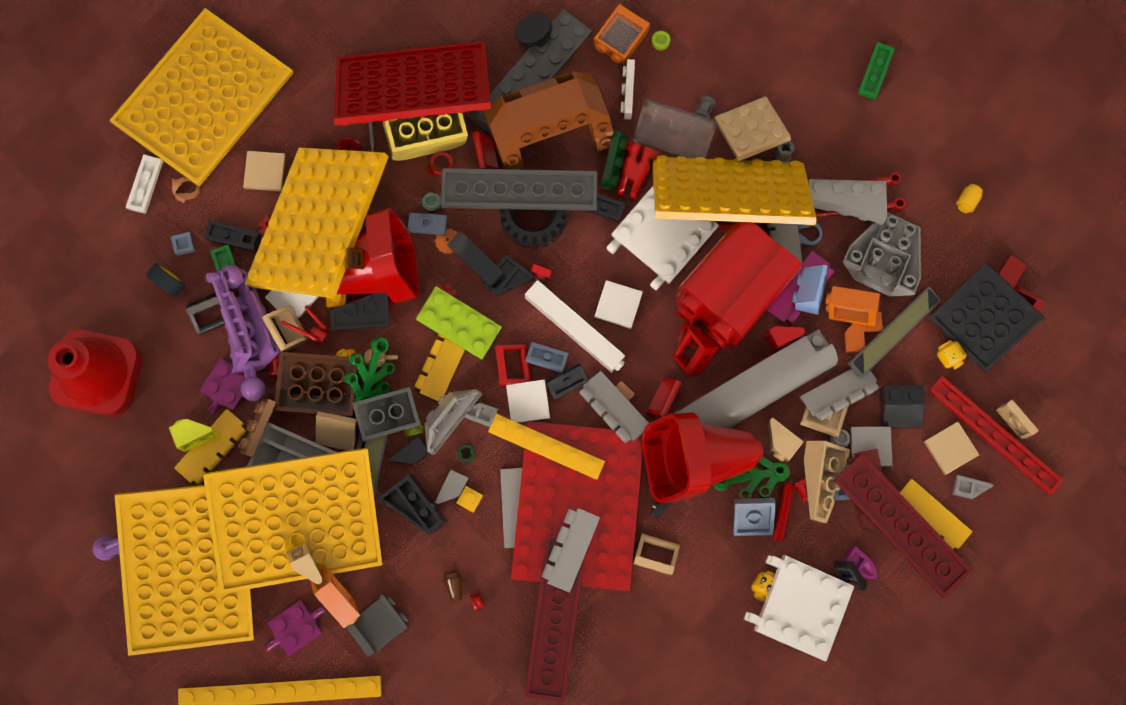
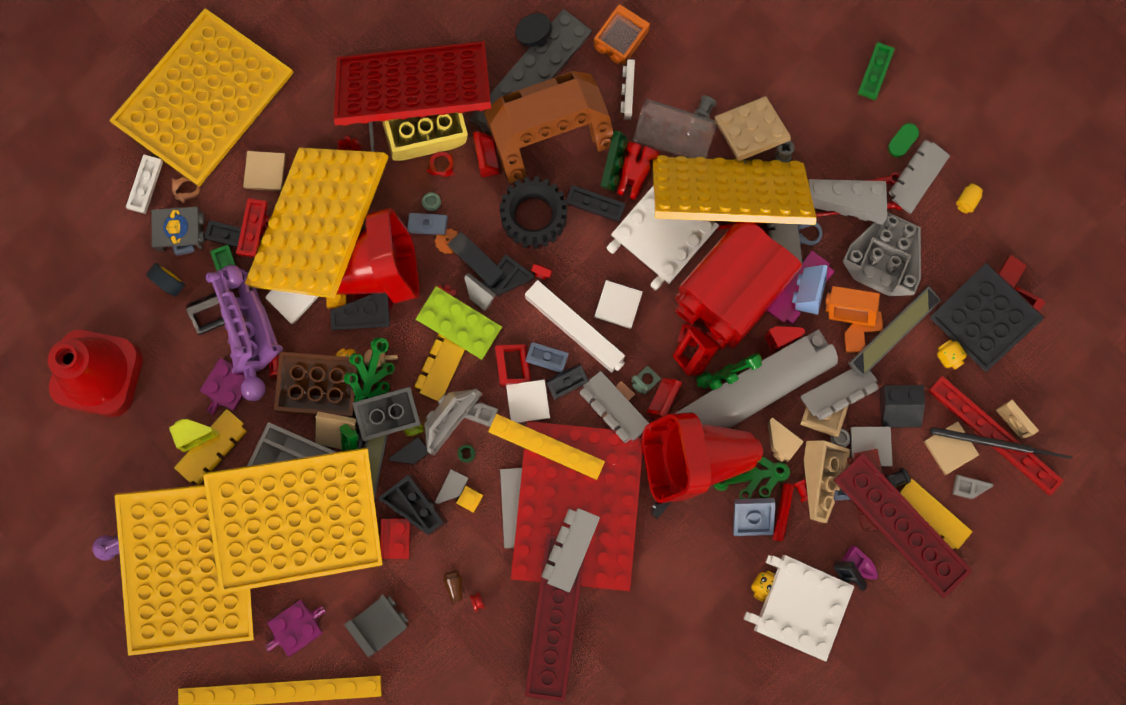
(177, 227): none -> dark grey panel
(252, 227): none -> red plate
(256, 427): medium nougat plate -> none
(292, 337): tan tile -> none
(304, 564): tan tile -> none
(317, 334): red plant -> none
(335, 598): orange window -> none
(348, 438): none -> green plate
(354, 258): reddish brown slope -> none
(395, 539): none -> red plate
(478, 292): none -> light grey tile
(519, 189): dark grey plate -> none
(638, 384): none -> sand green bracket
(653, 565): tan tile -> none
(660, 40): lime tile -> none
(728, 372): none -> green plant
(899, 478): none -> black bush
(903, 140): none -> green tile
(919, 175): none -> light grey windscreen
(992, 442): none -> black piece

